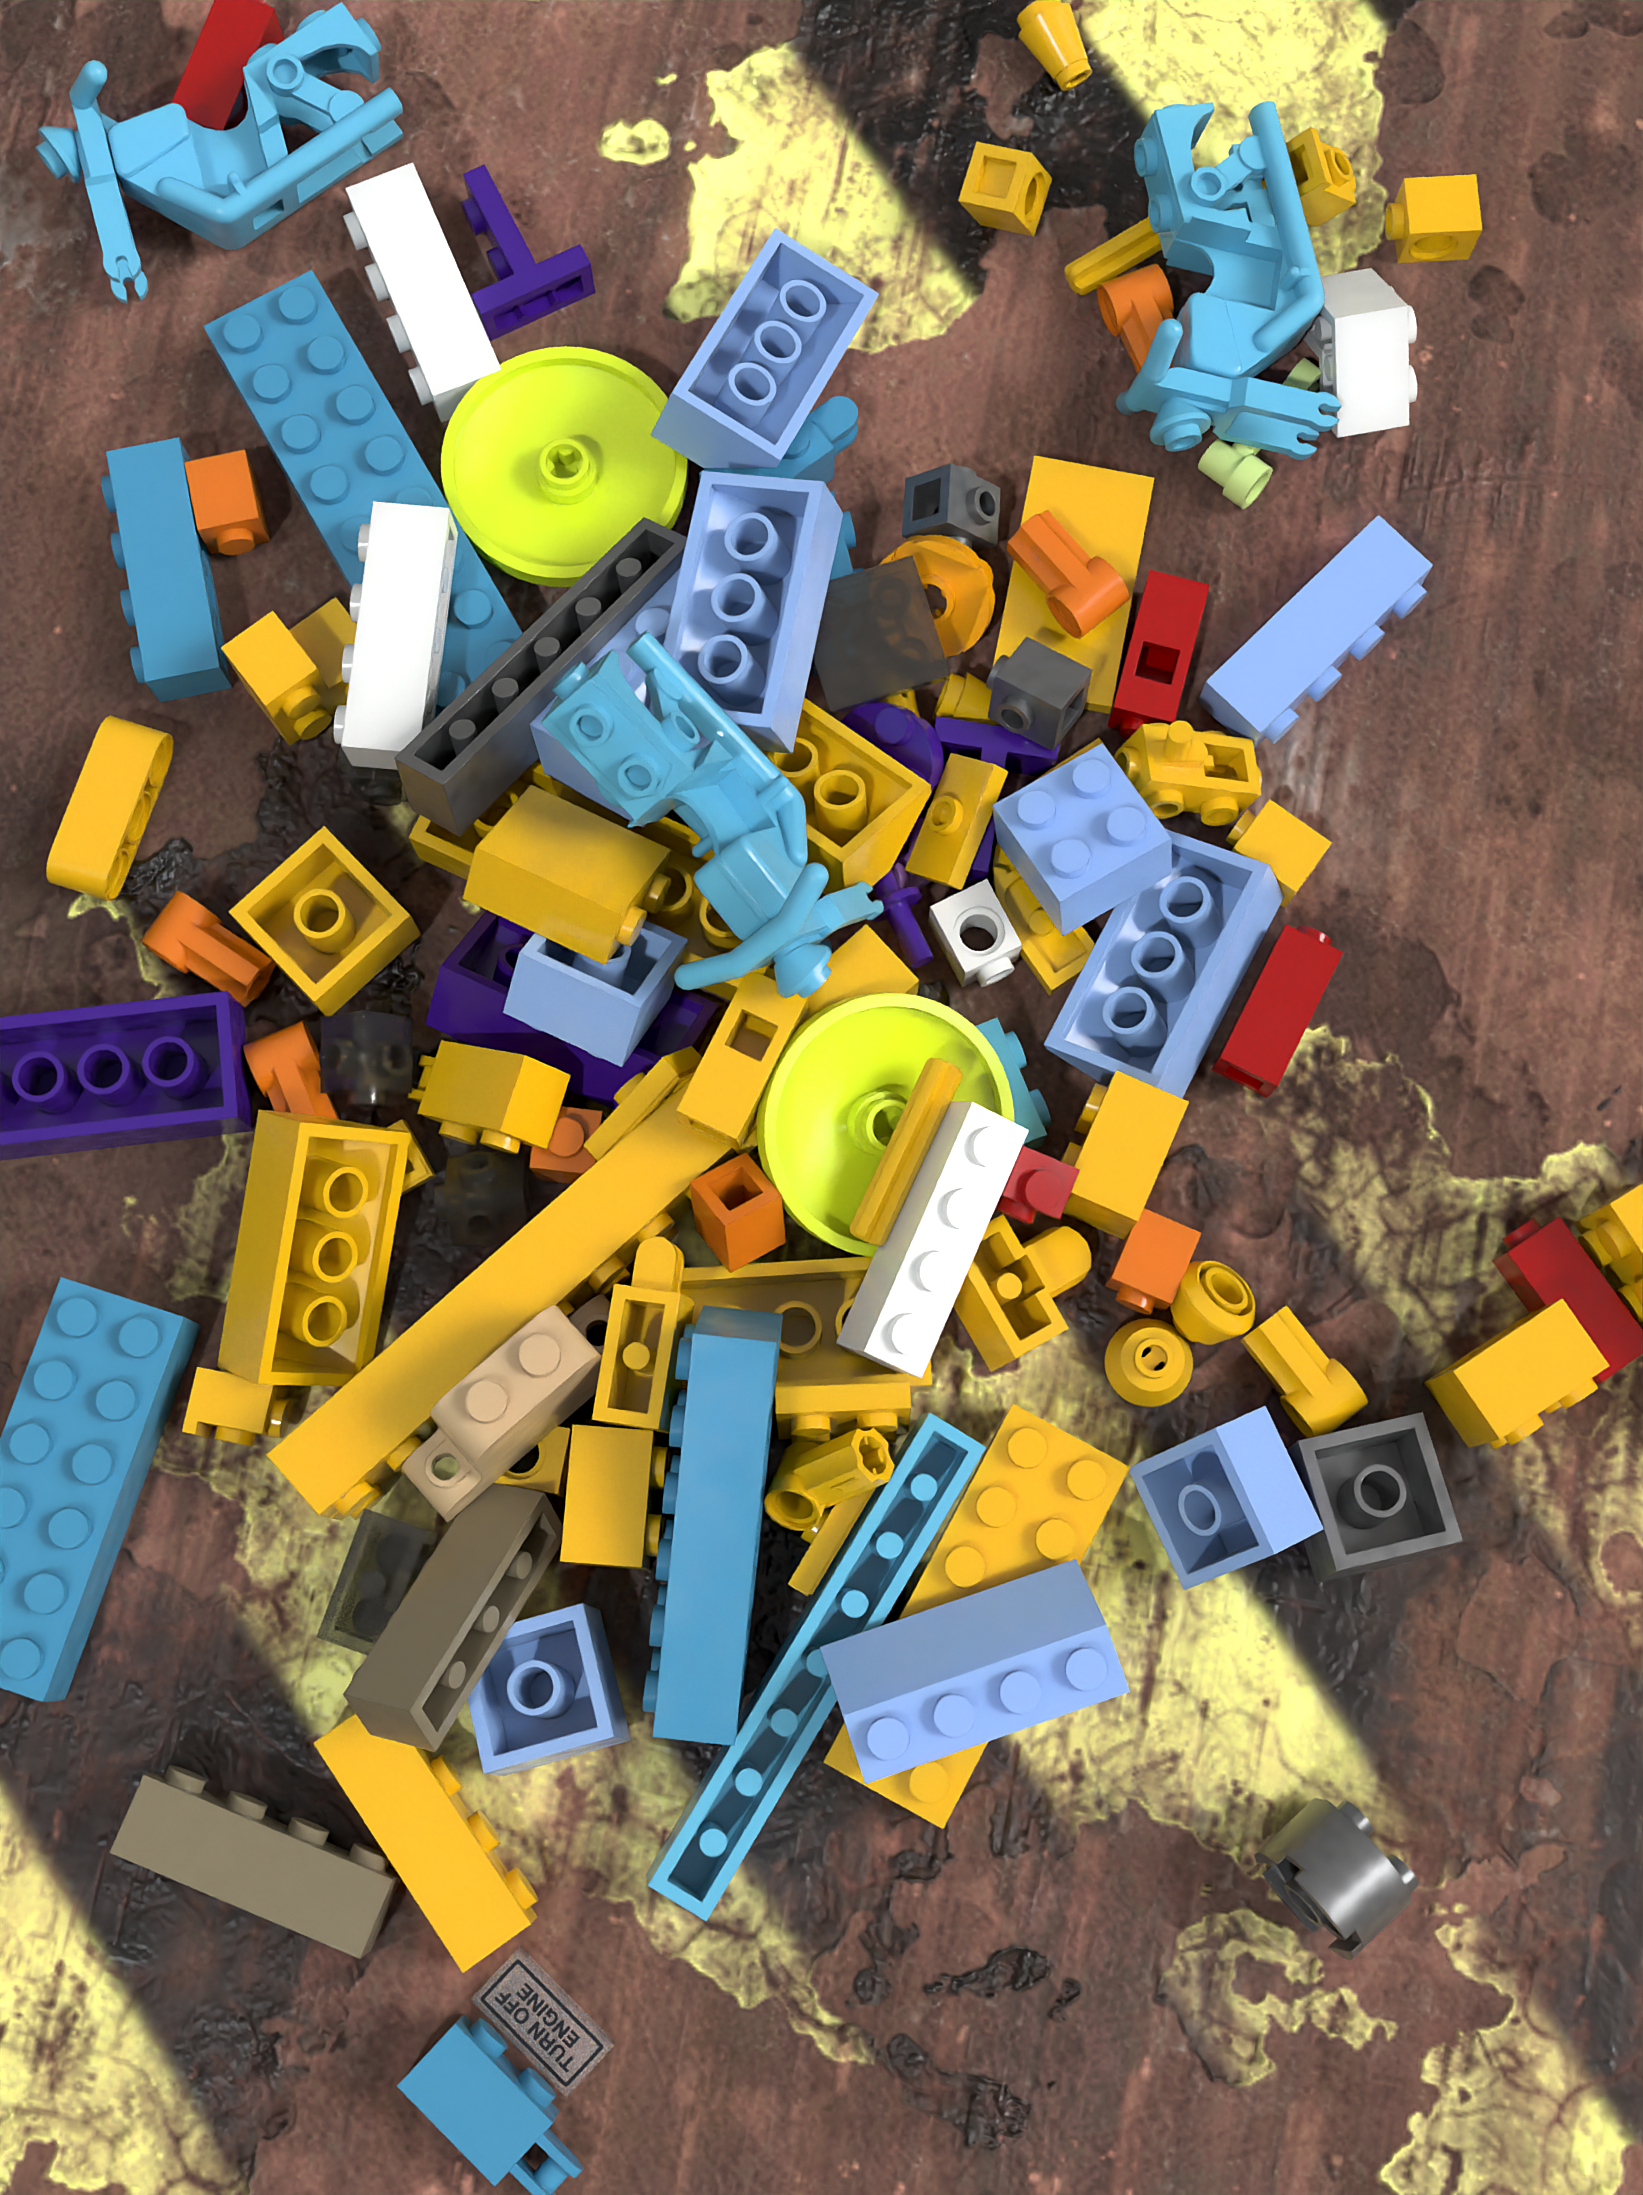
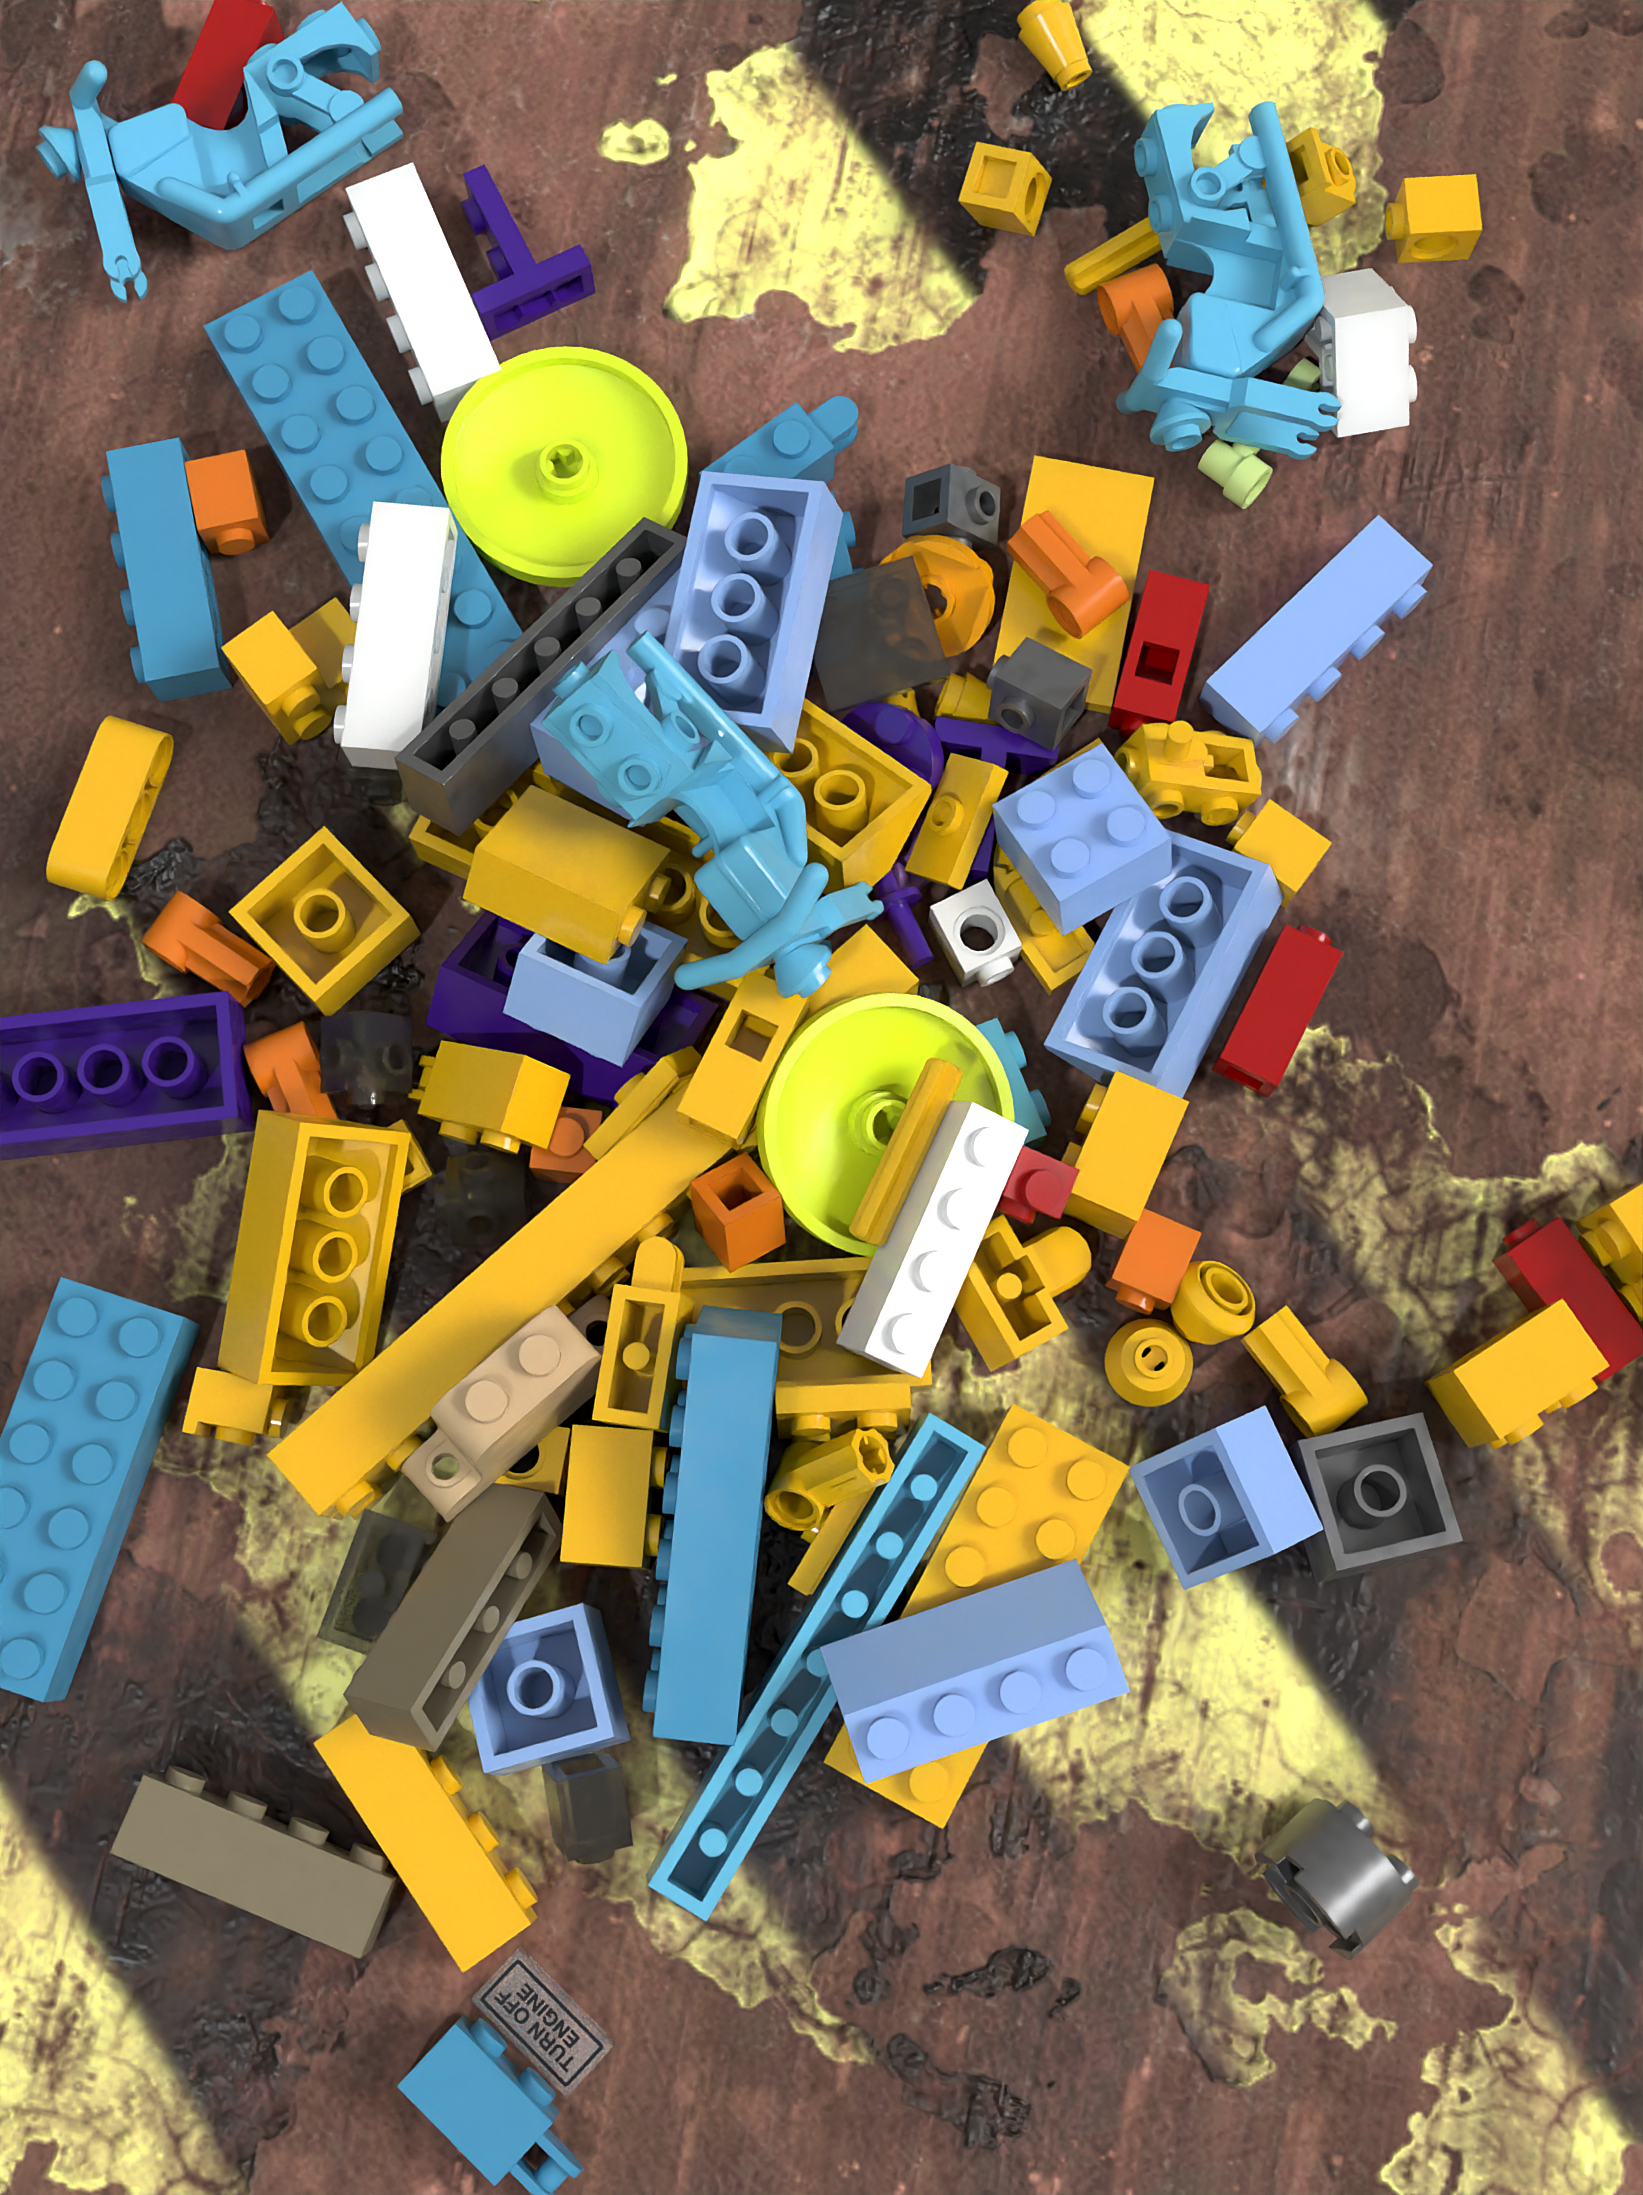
(587, 1807): none -> clear smoke brick
(765, 359): light blue slope -> none

